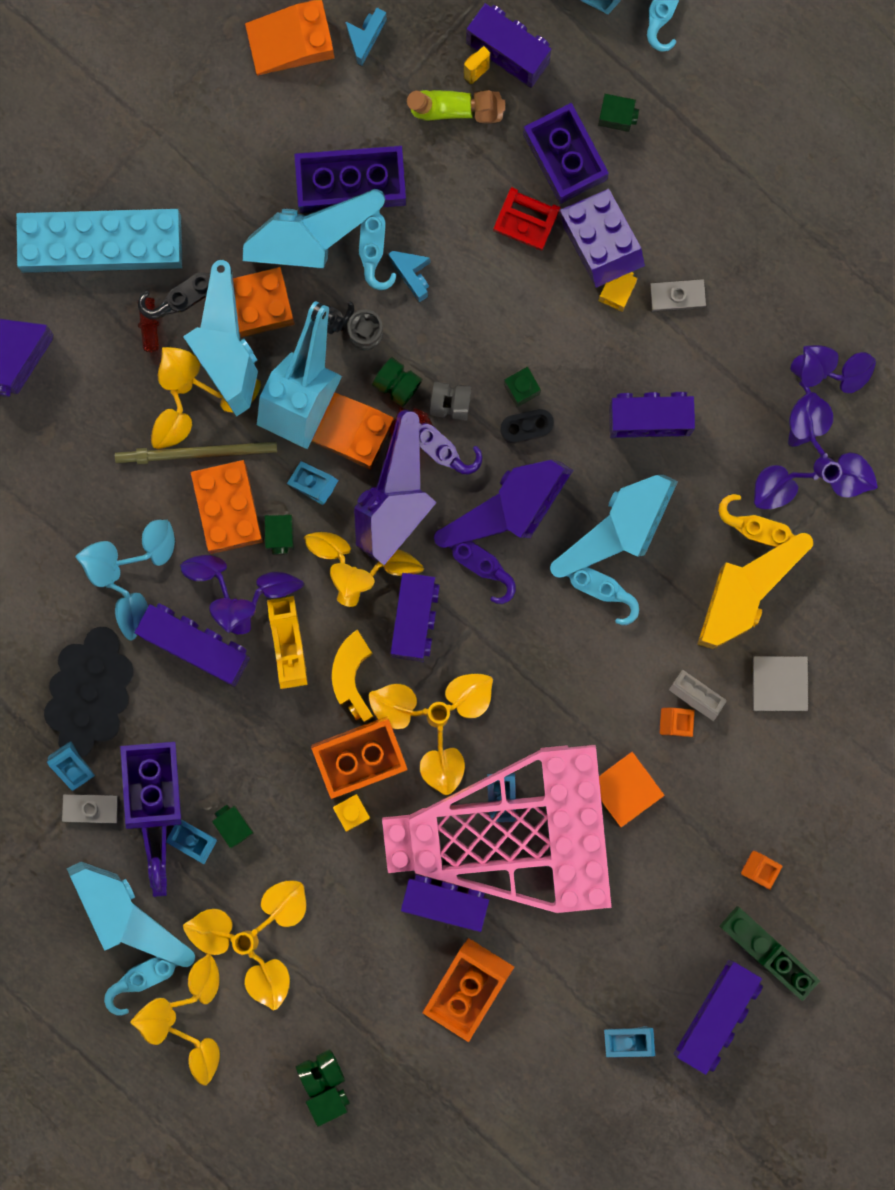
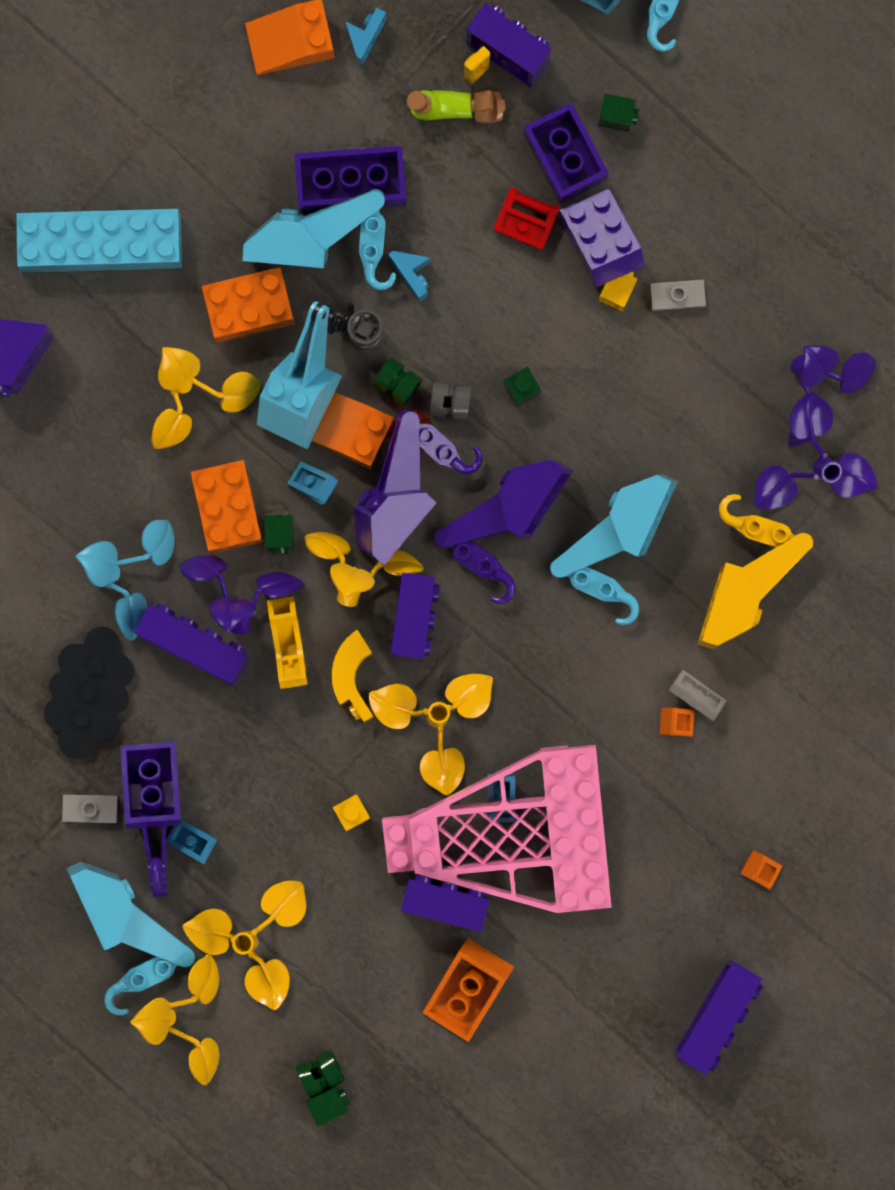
(70, 766): dark azure slope -> none
(143, 455): olive bar -> none
(149, 329): clear red axle -> none
(218, 339): medium azure slope -> none
(232, 825): dark green brick -> none
(359, 757): orange brick -> none
(526, 425): black plate -> none
(628, 789): orange tile -> none
(630, 1042): dark azure slope -> none
(651, 415): dark purple brick -> none
(769, 953): dark green slope -> none
(780, 683): light grey tile -> none

